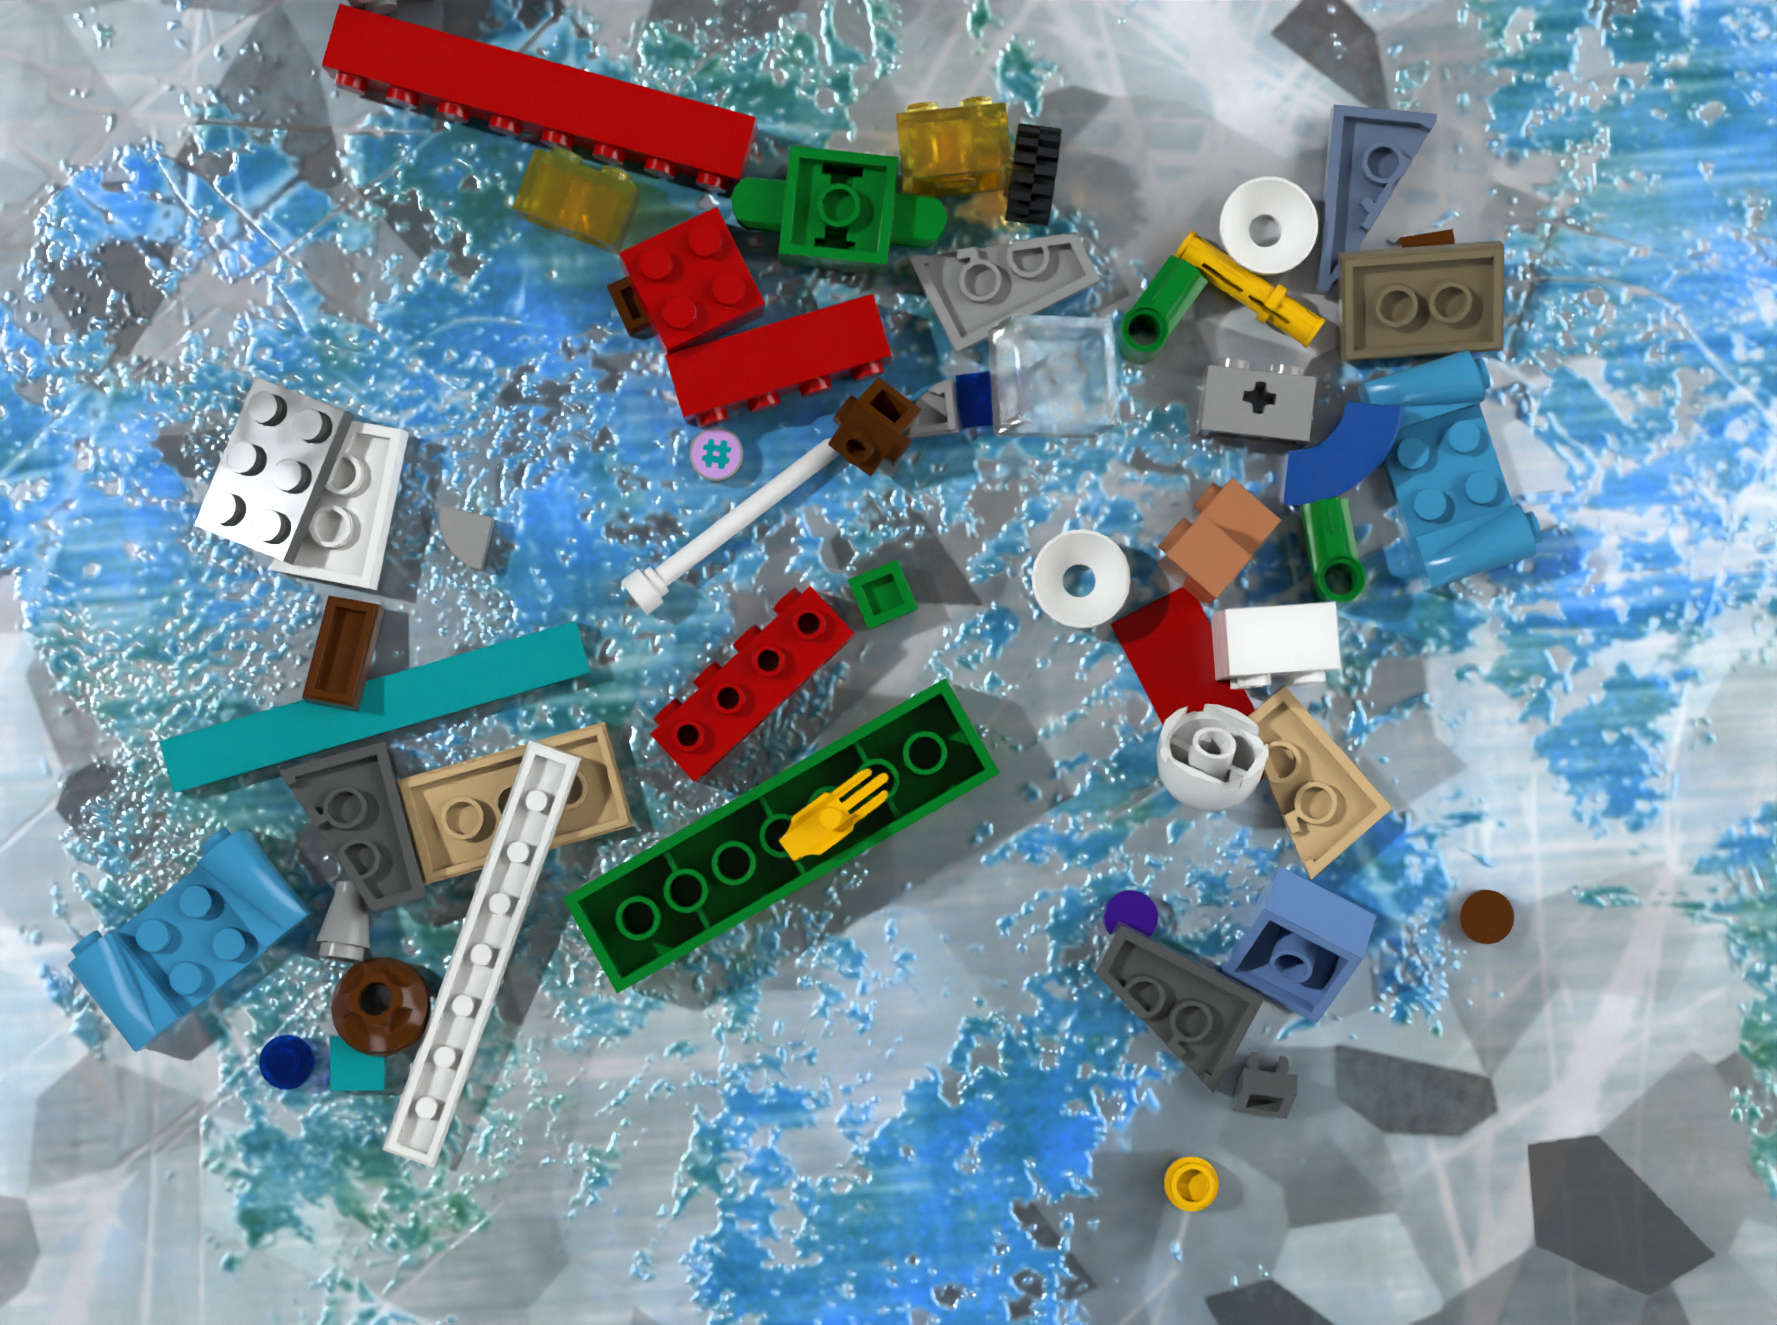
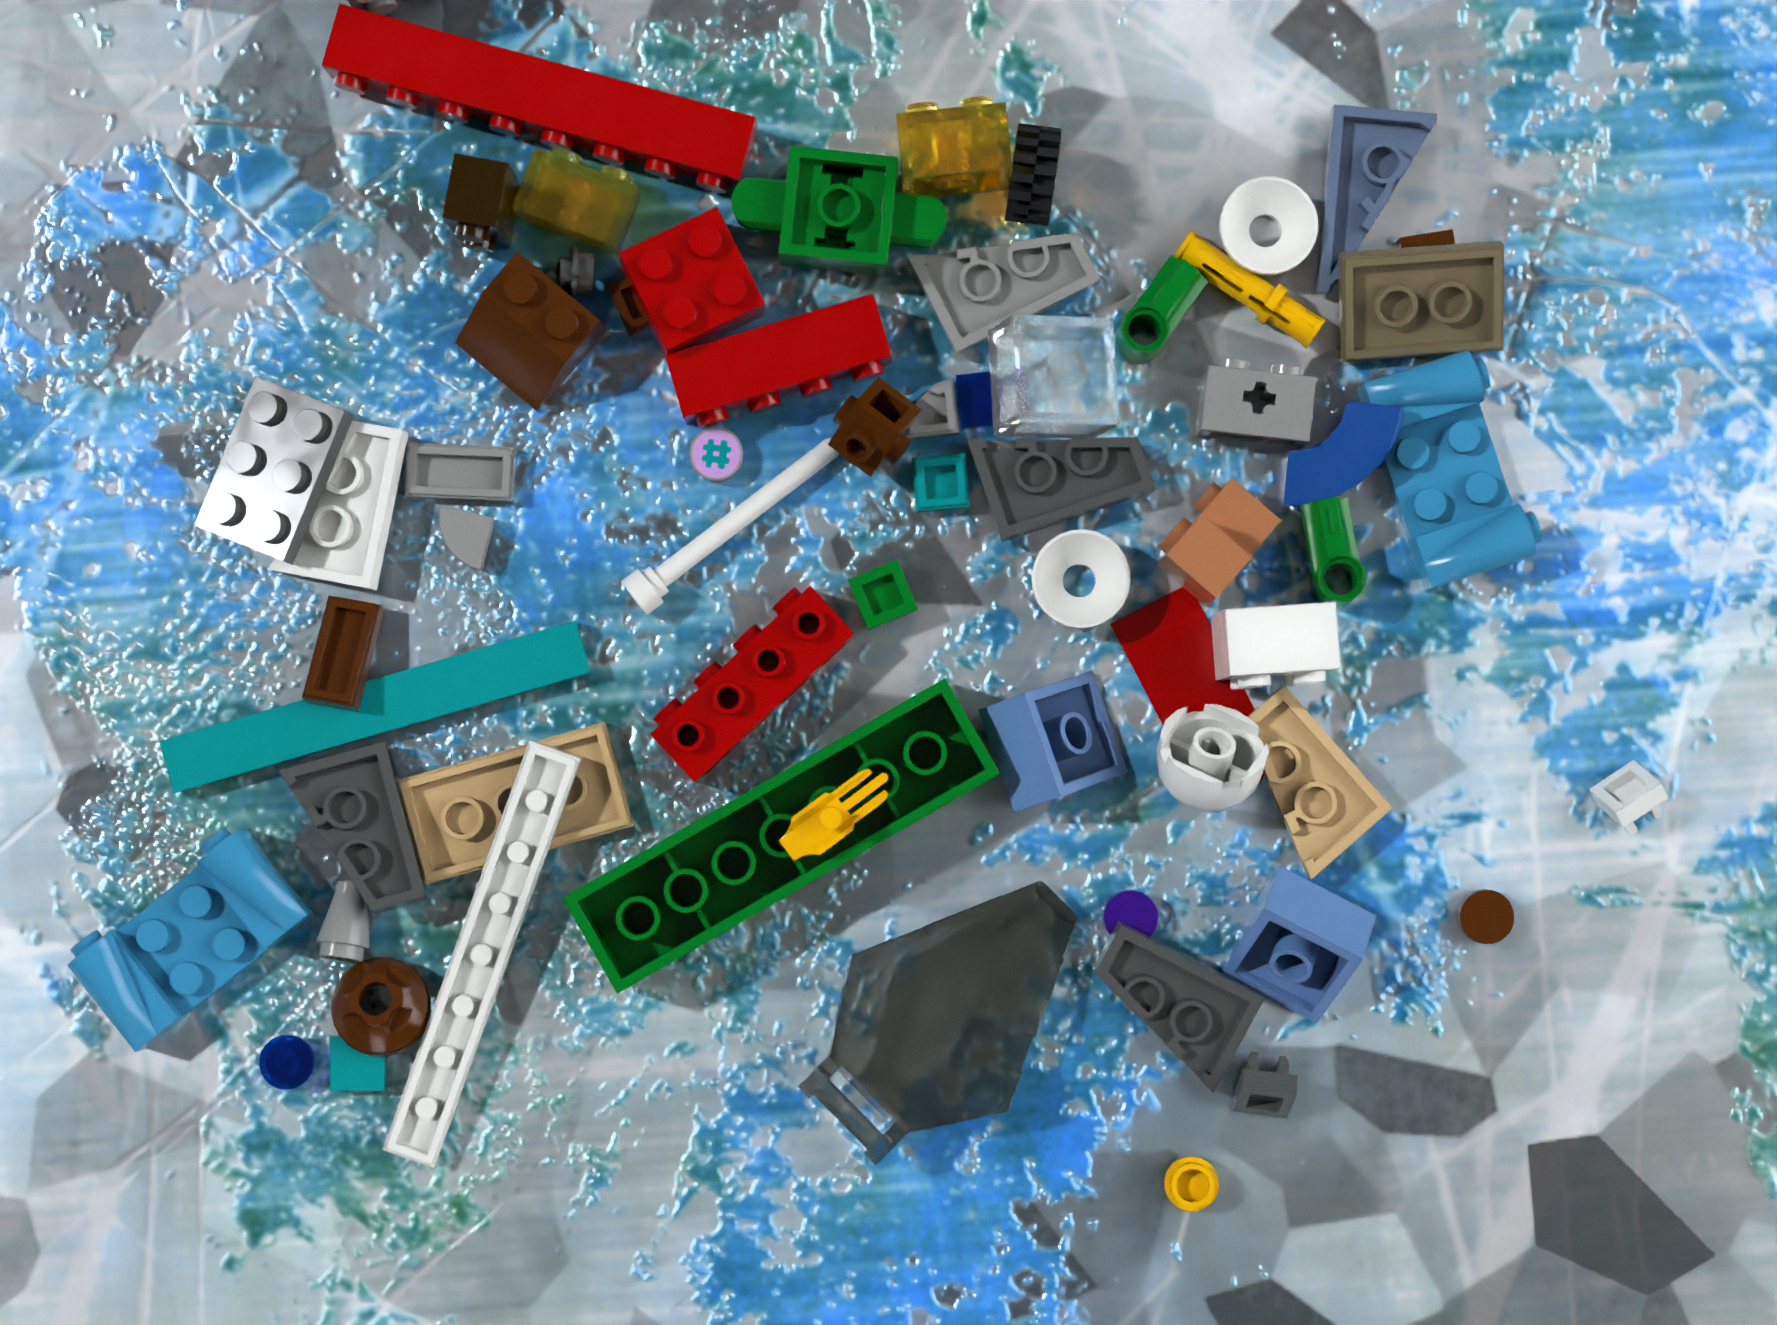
(460, 472): none -> light grey tile
(481, 202): none -> dark brown brick
(529, 332): none -> reddish brown slope
(576, 272): none -> dark grey plate
(940, 483): none -> teal tile
(944, 1017): none -> clear smoke windscreen
(1053, 741): none -> medium blue slope
(1054, 481): none -> dark grey wing
(1629, 795): none -> white tile

